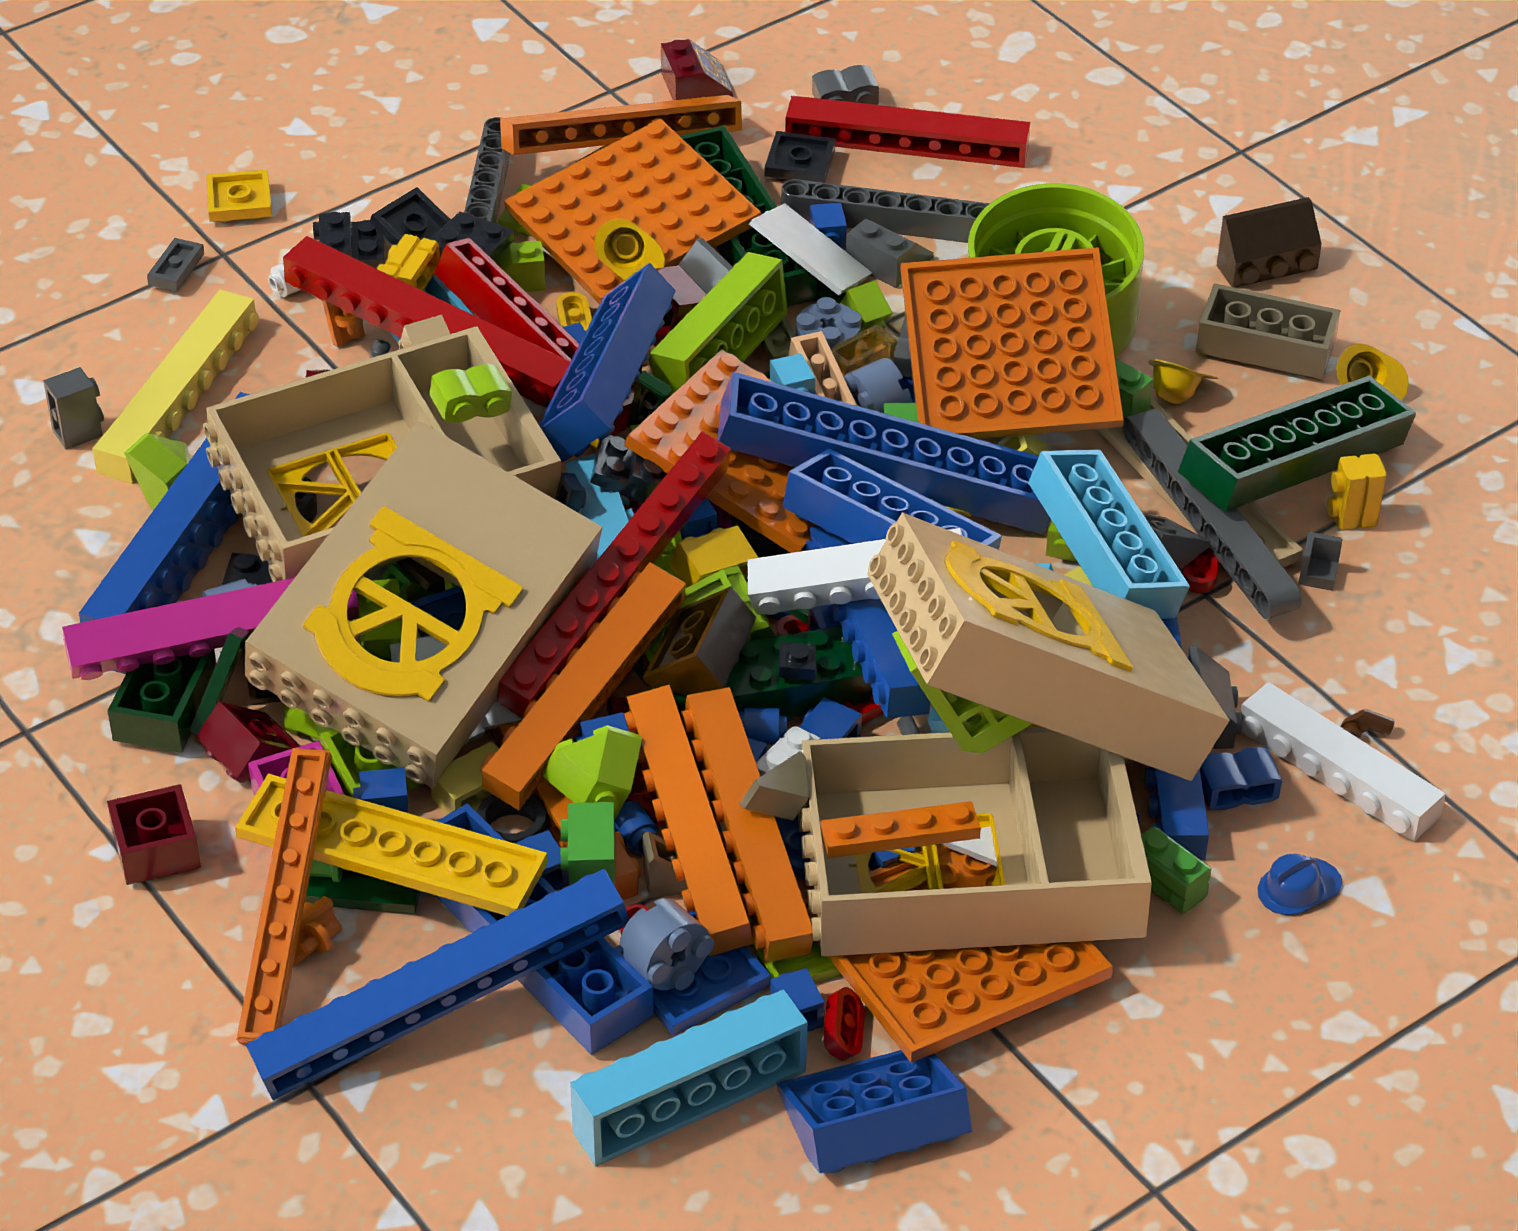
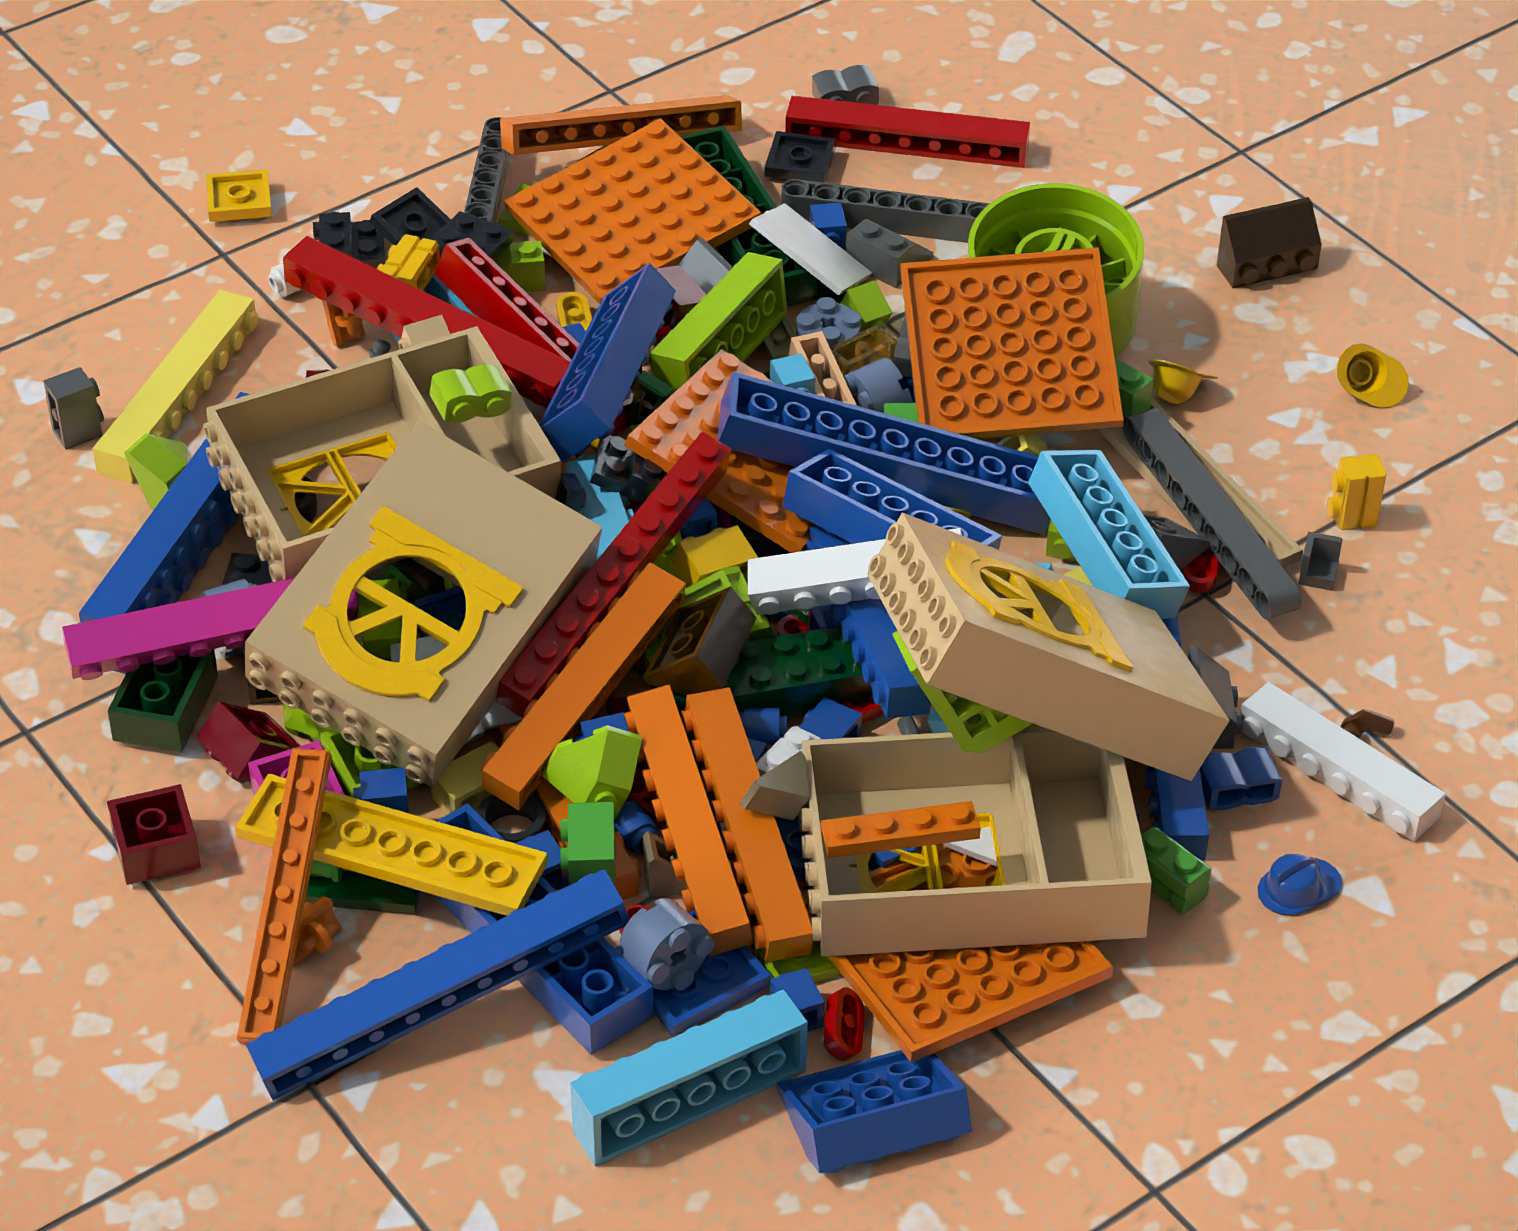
(175, 264): dark grey plate -> none
(220, 677): dark green tile -> none
(626, 247): yellow piece -> none
(692, 71): dark red slope -> none
(797, 660): black plate -> none
(1268, 331): dark tan brick -> none
(1295, 442): dark green brick -> none

